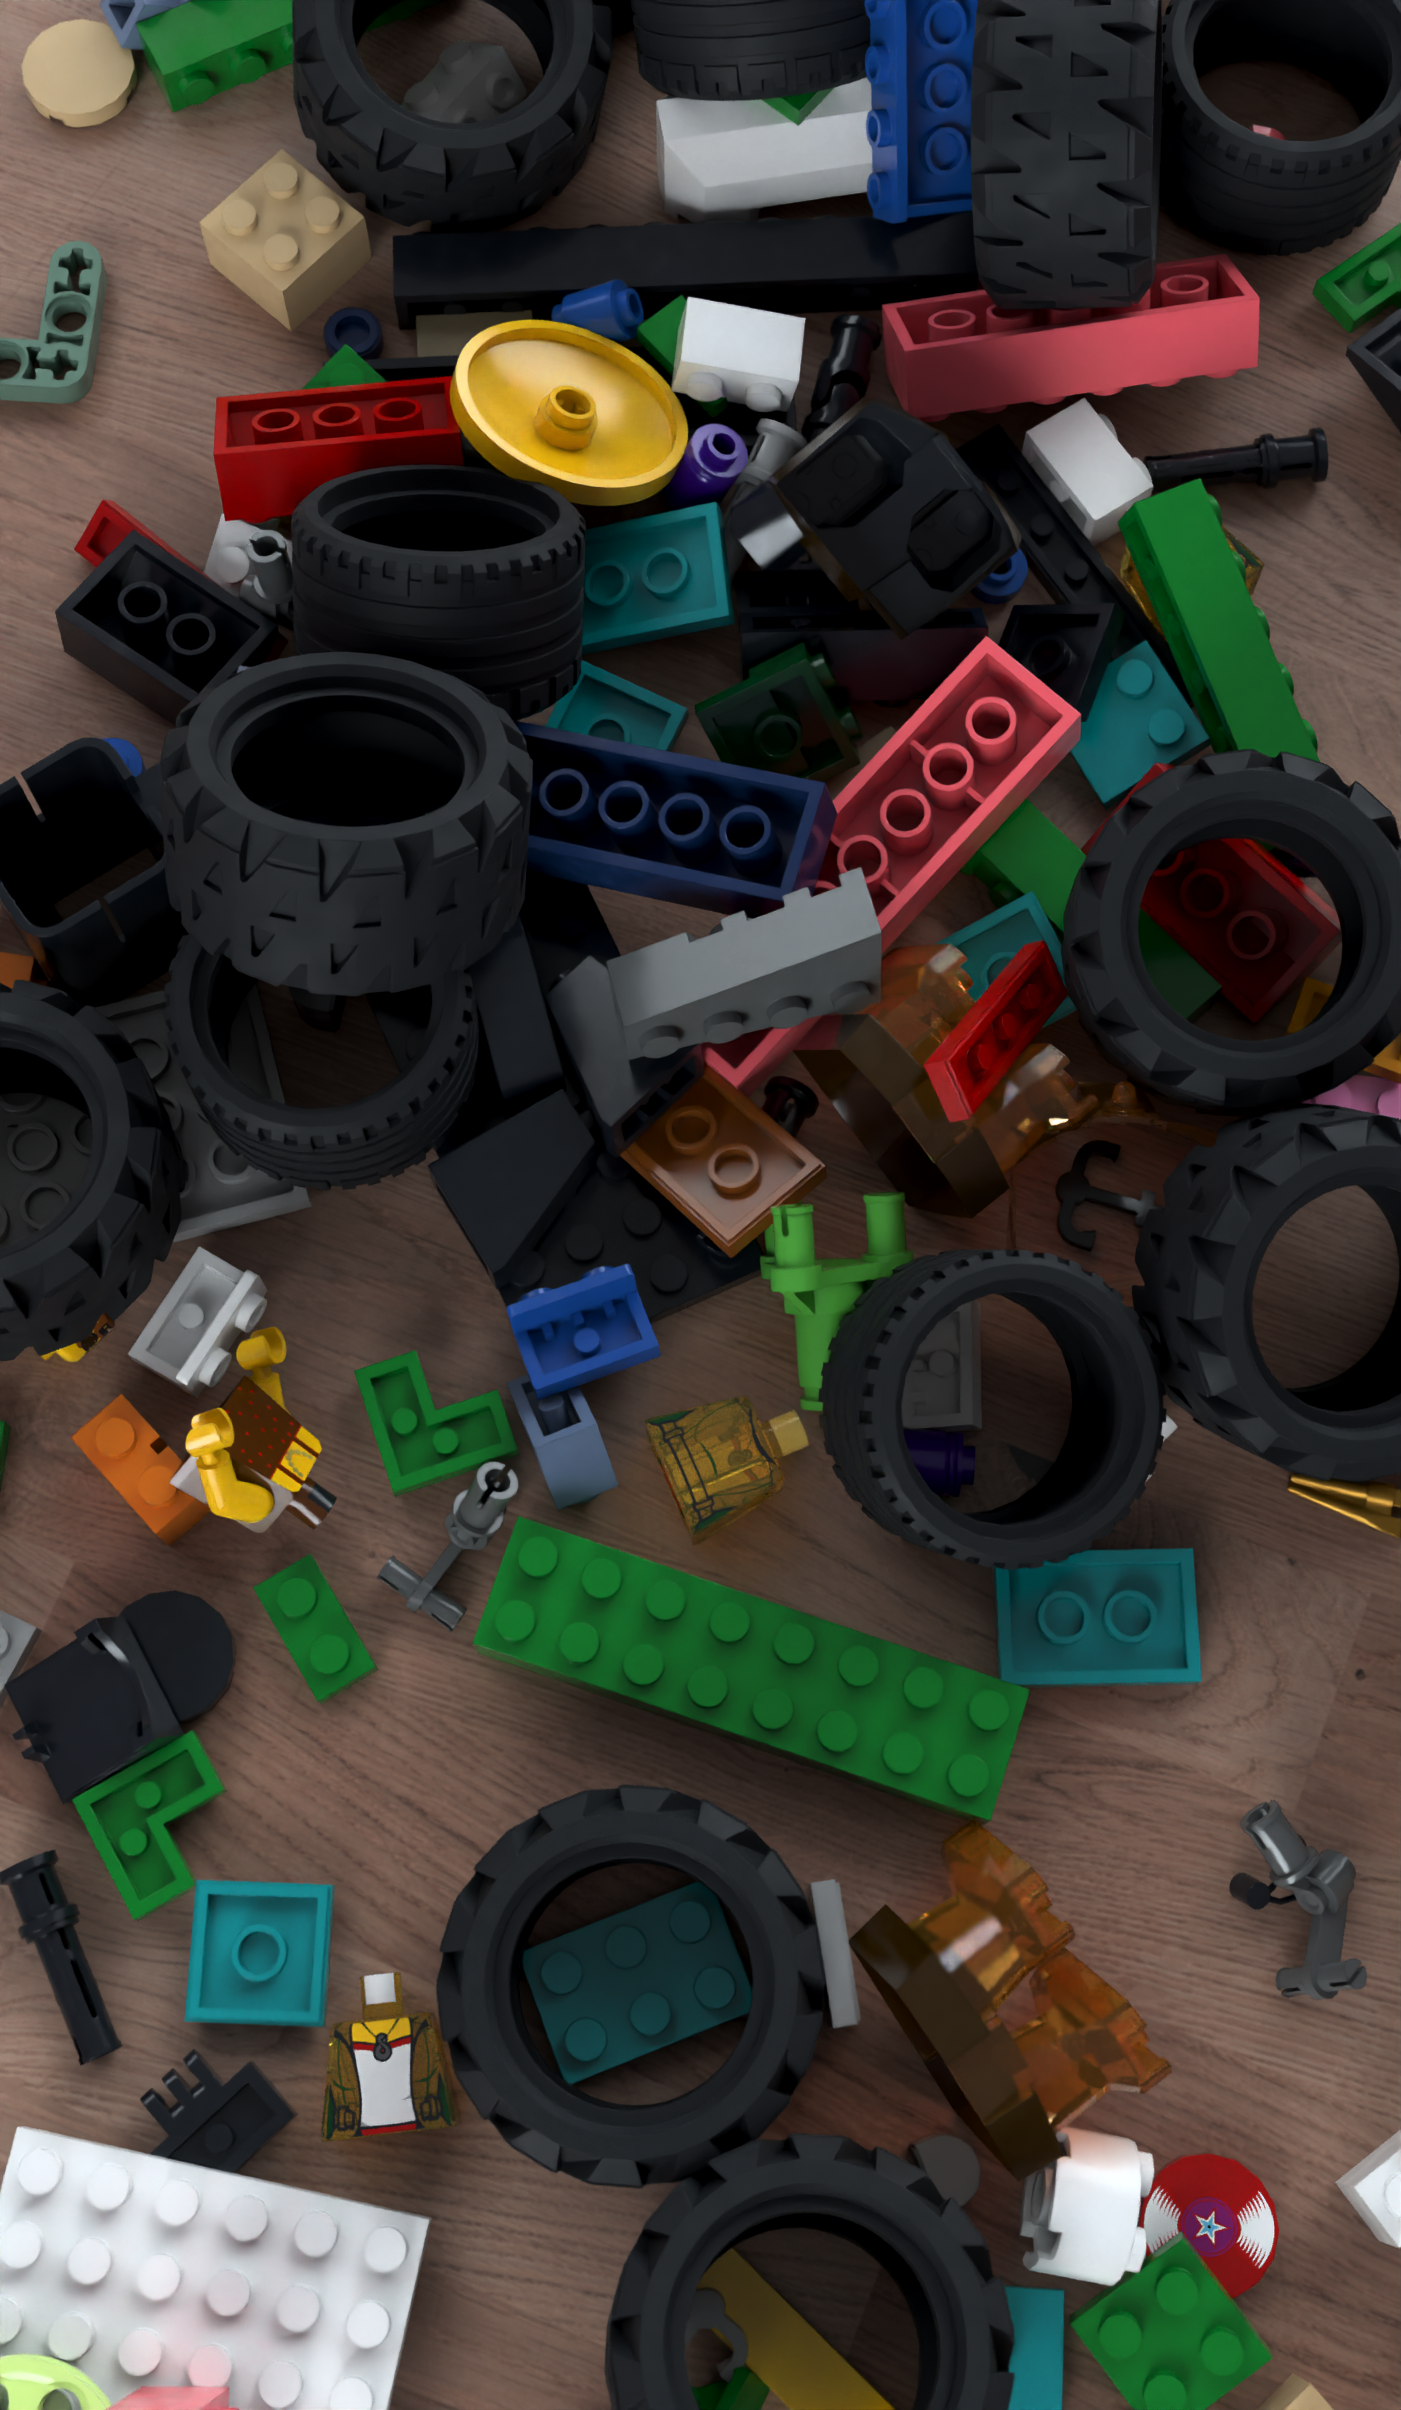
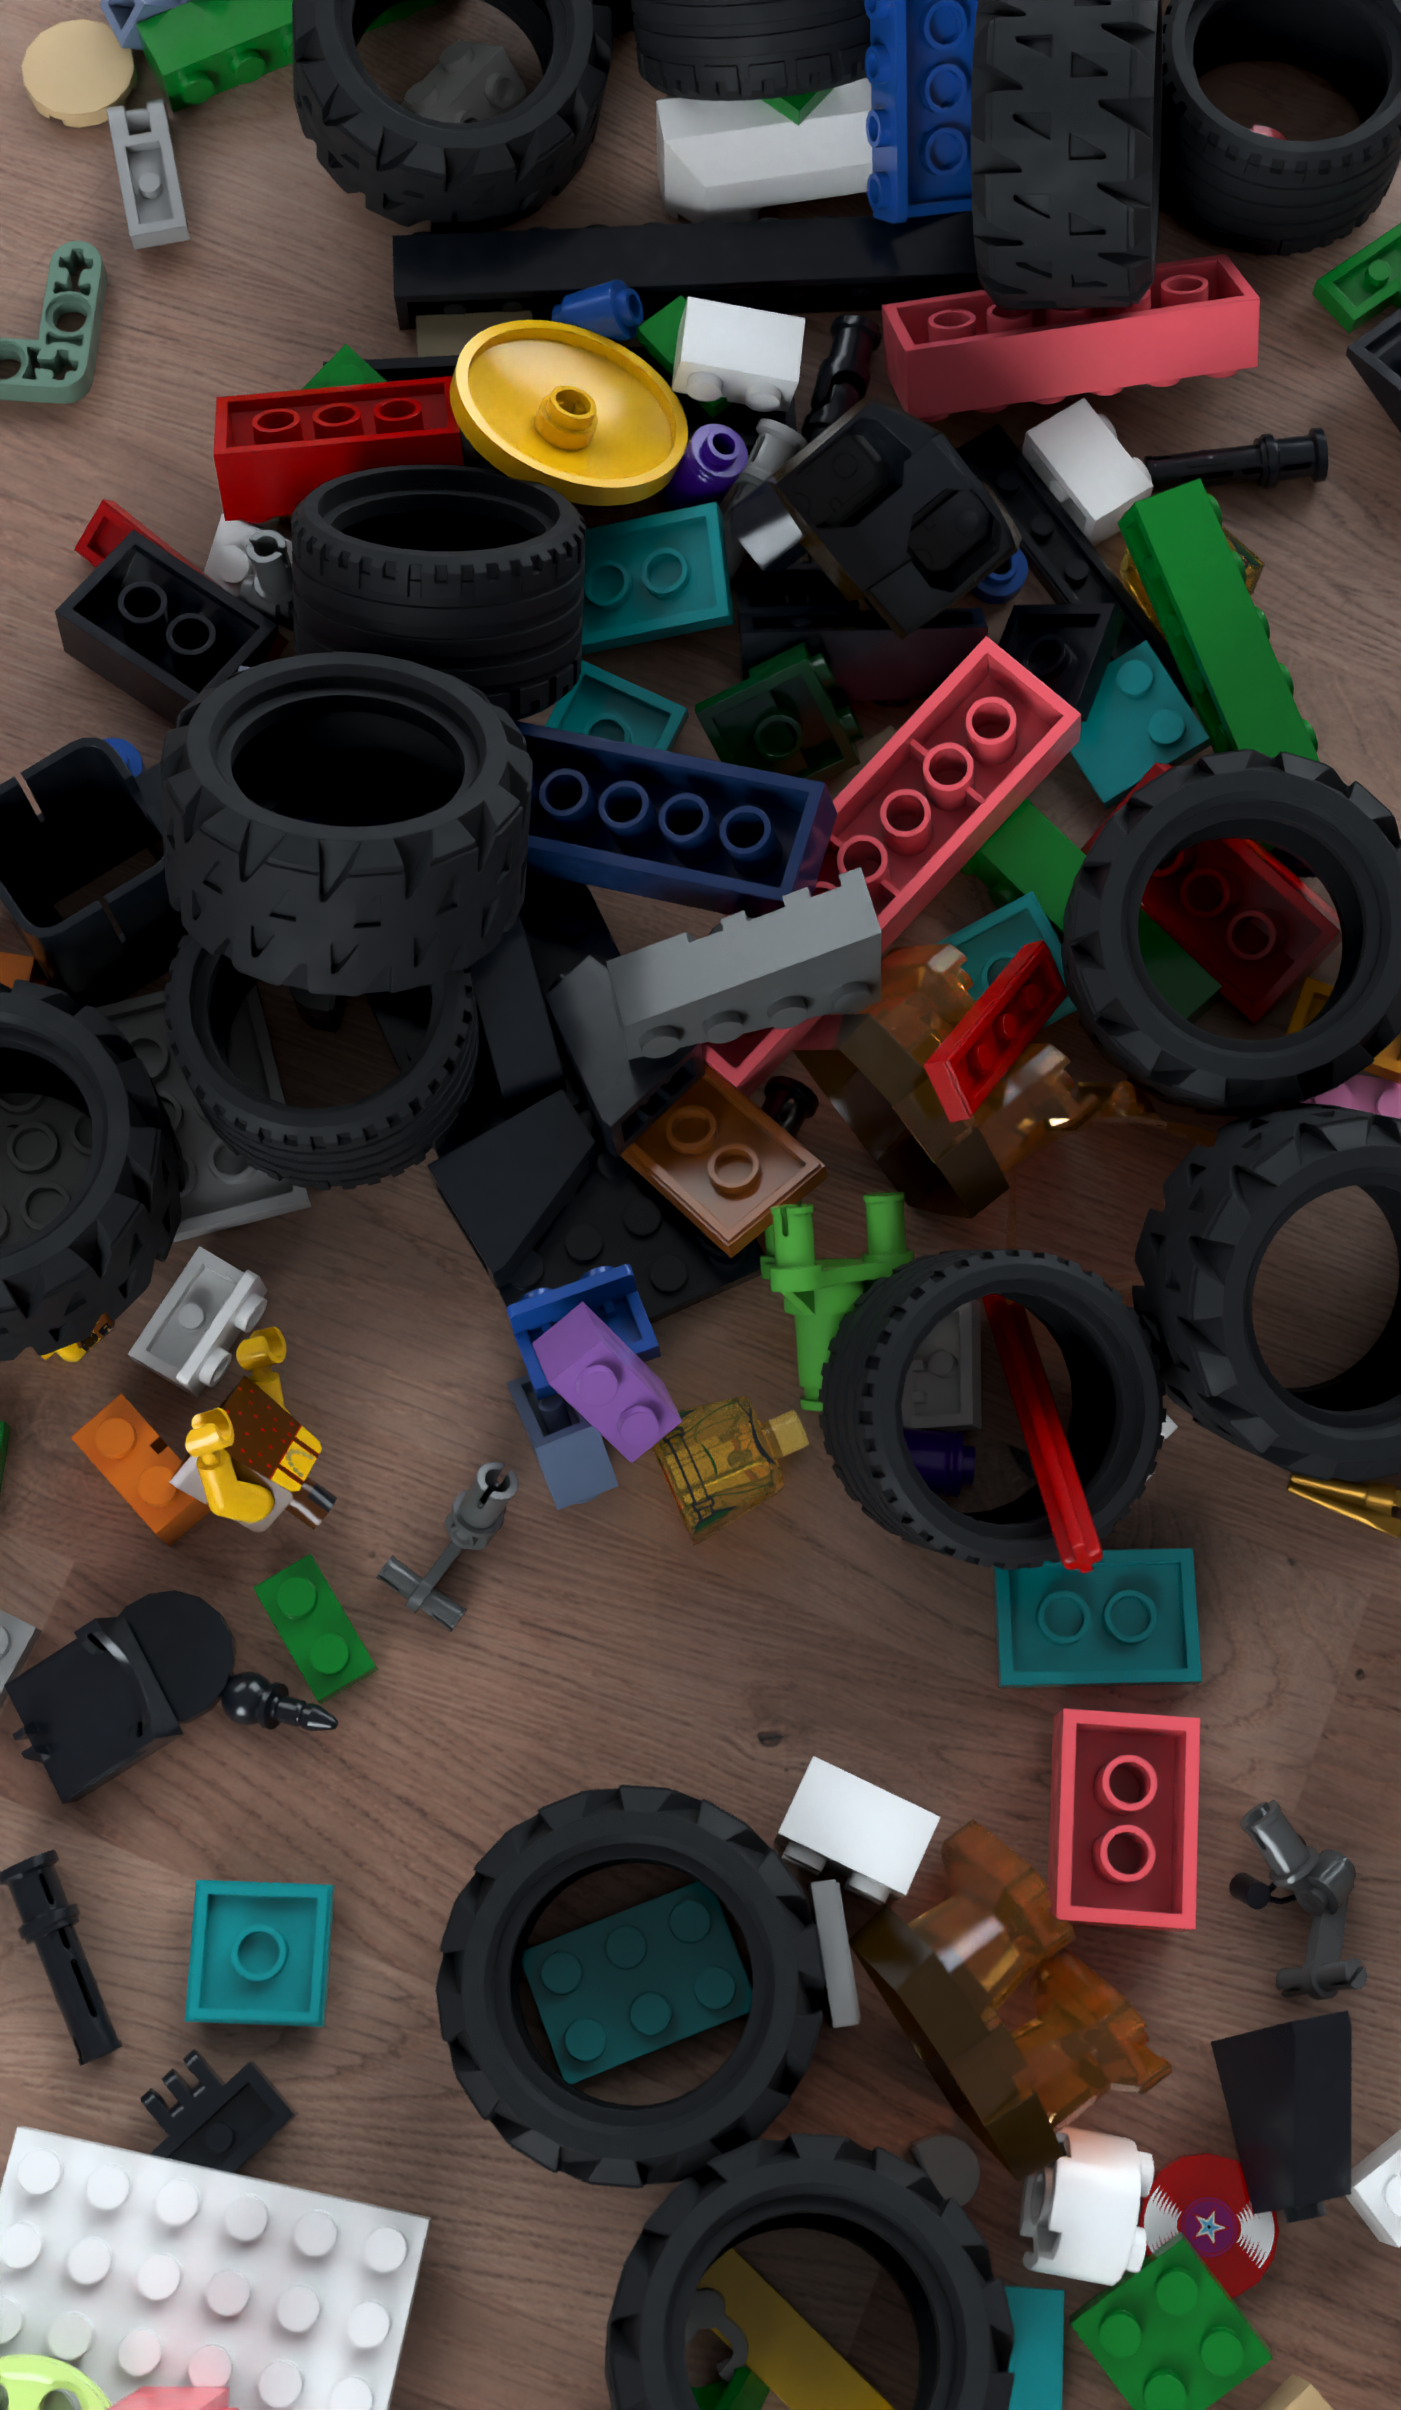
(132, 1817): green plate -> none
(148, 175): none -> light grey plate
(254, 1700): none -> black bar
(286, 240): tan brick -> none
(355, 328): dark blue tile -> none
(386, 2069): torso -> none
(427, 1443): green plate -> none
(606, 1382): none -> medium lavender brick
(752, 1671): green brick -> none
(855, 1832): none -> white brick
(1044, 1435): none -> red axle
(1074, 1189): black piece -> none
(1124, 1820): none -> coral brick
(1291, 2112): none -> black slope

